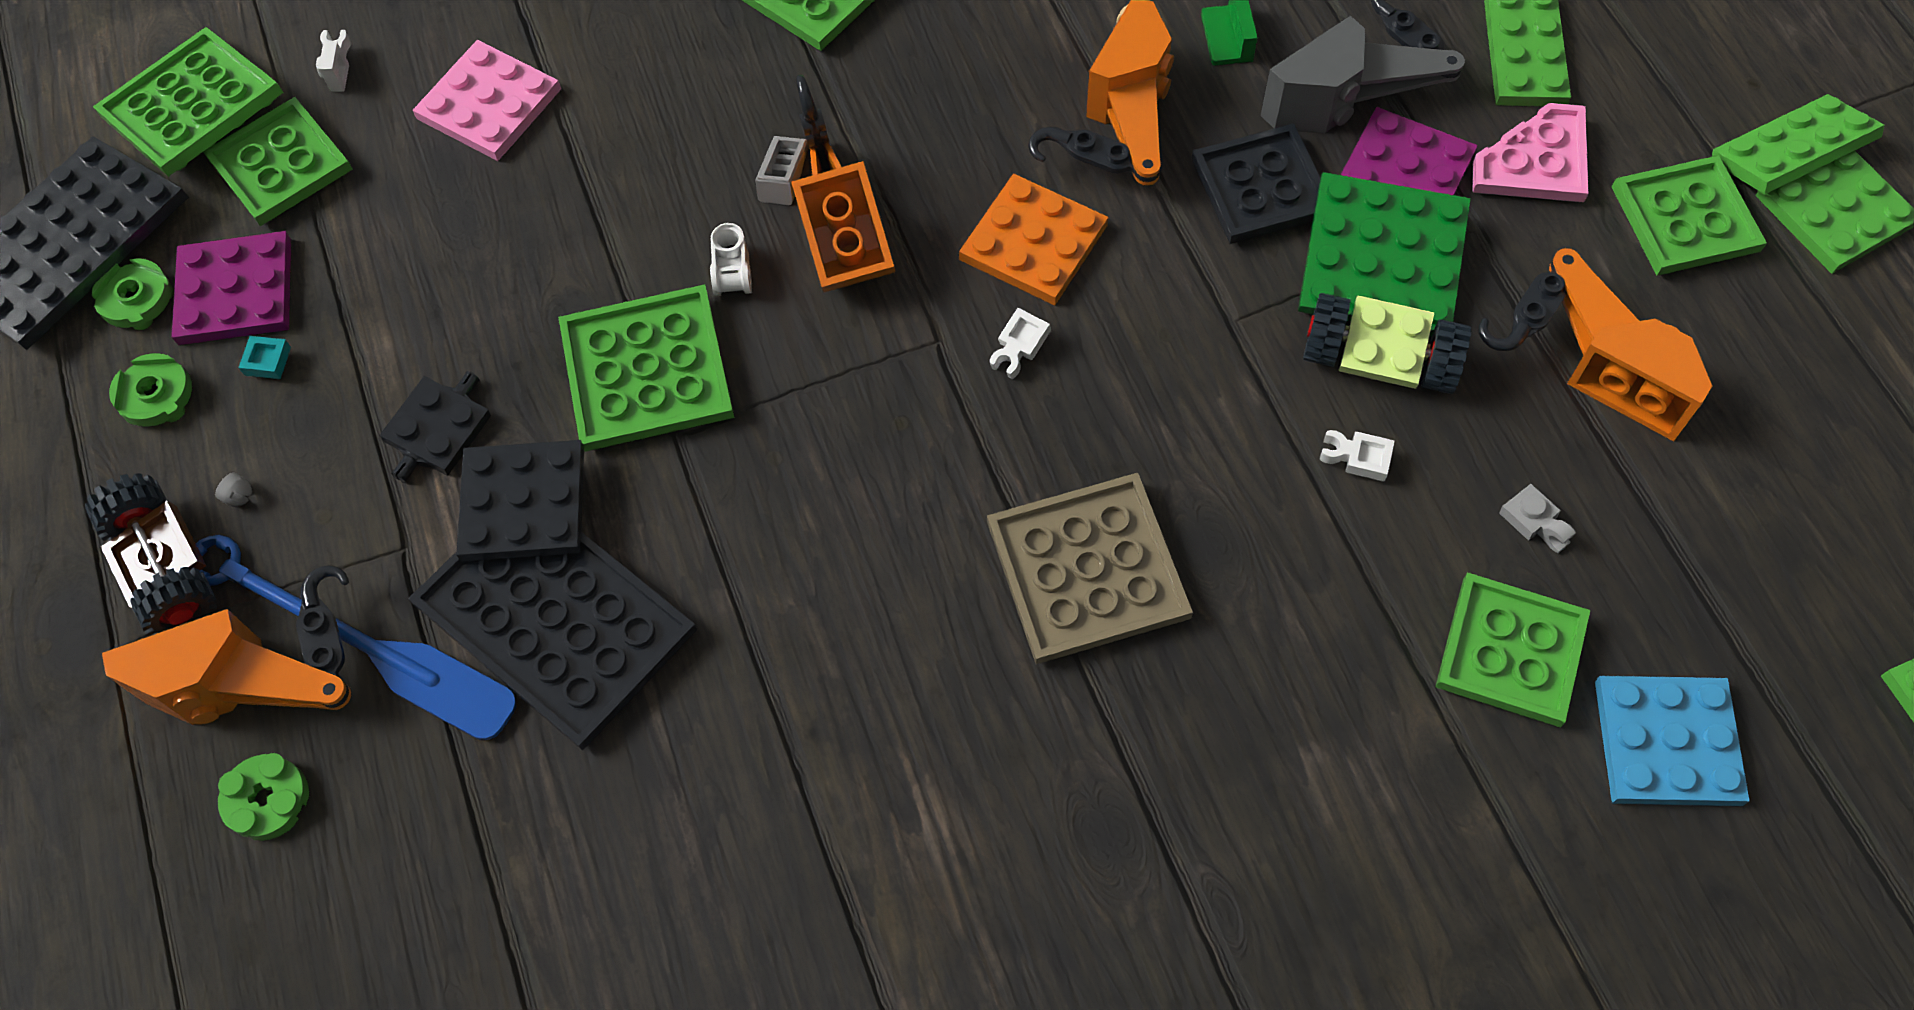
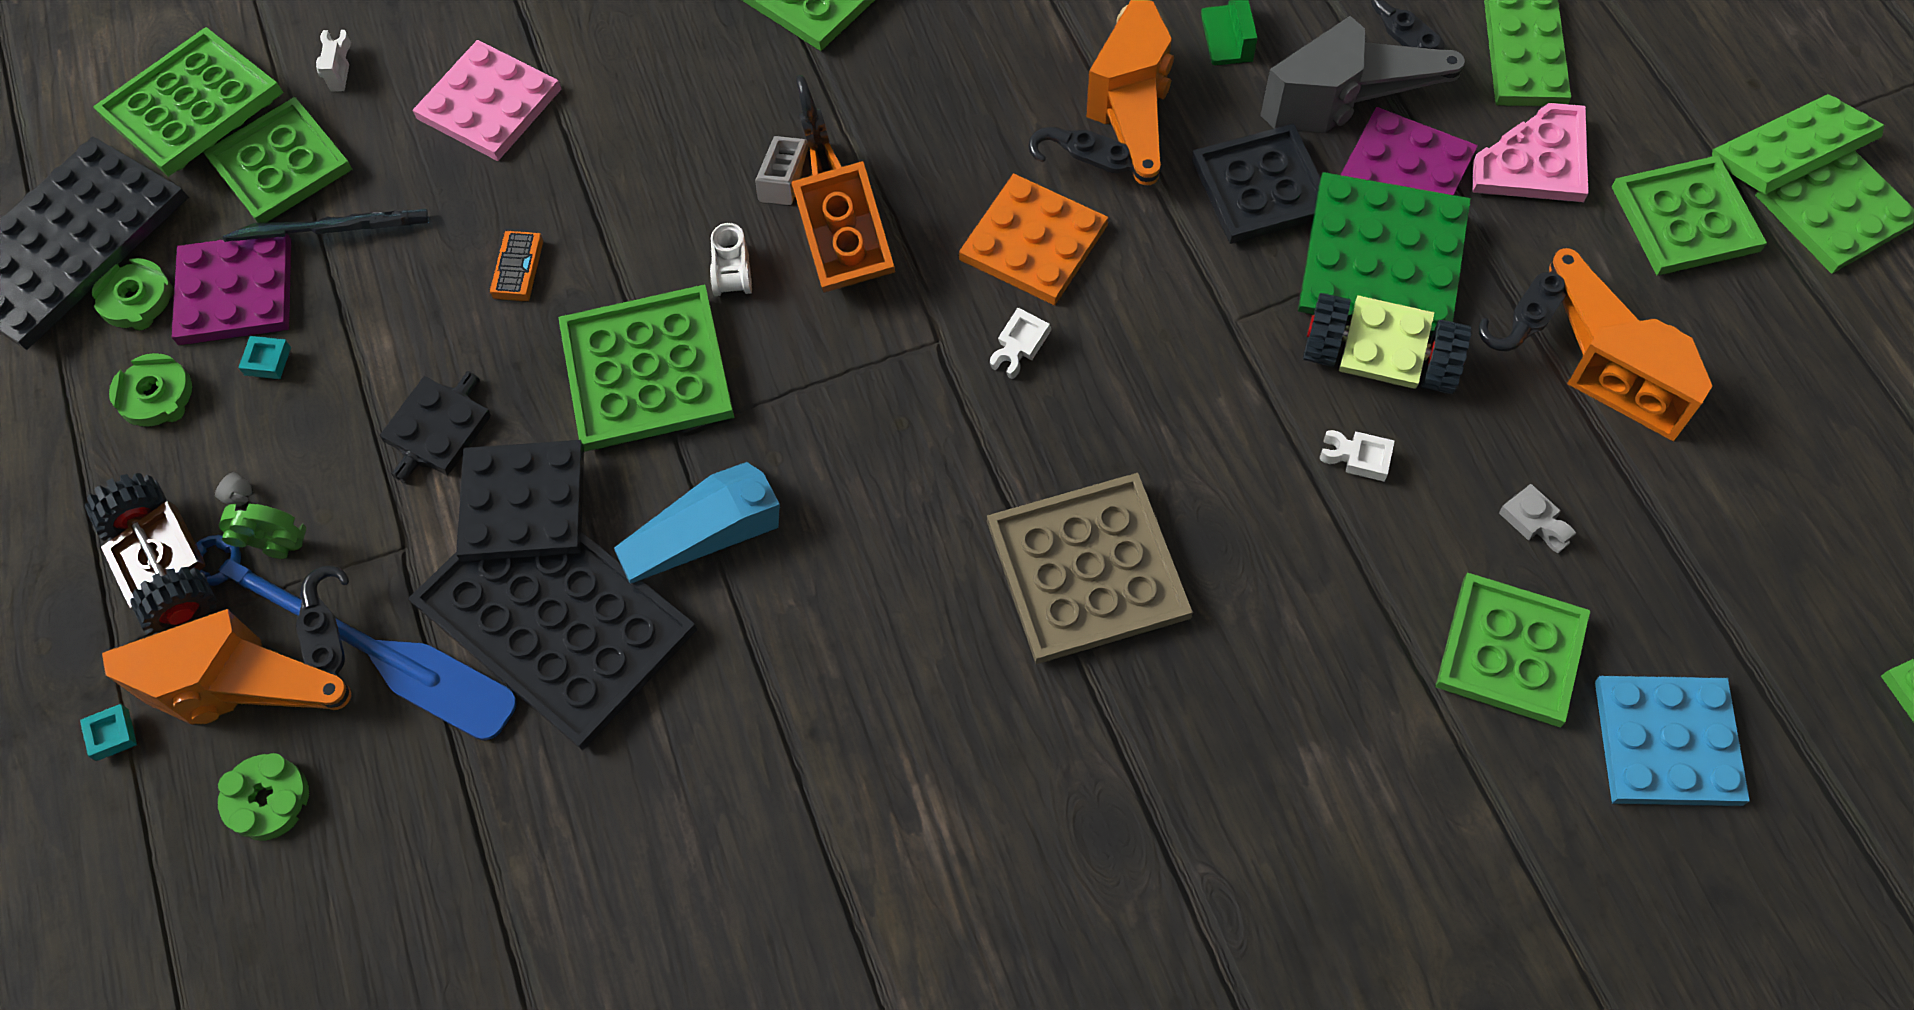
(108, 732): none -> teal plate
(261, 528): none -> bright green plate
(355, 221): none -> black sword
(516, 266): none -> tile
(706, 519): none -> dark azure wedge

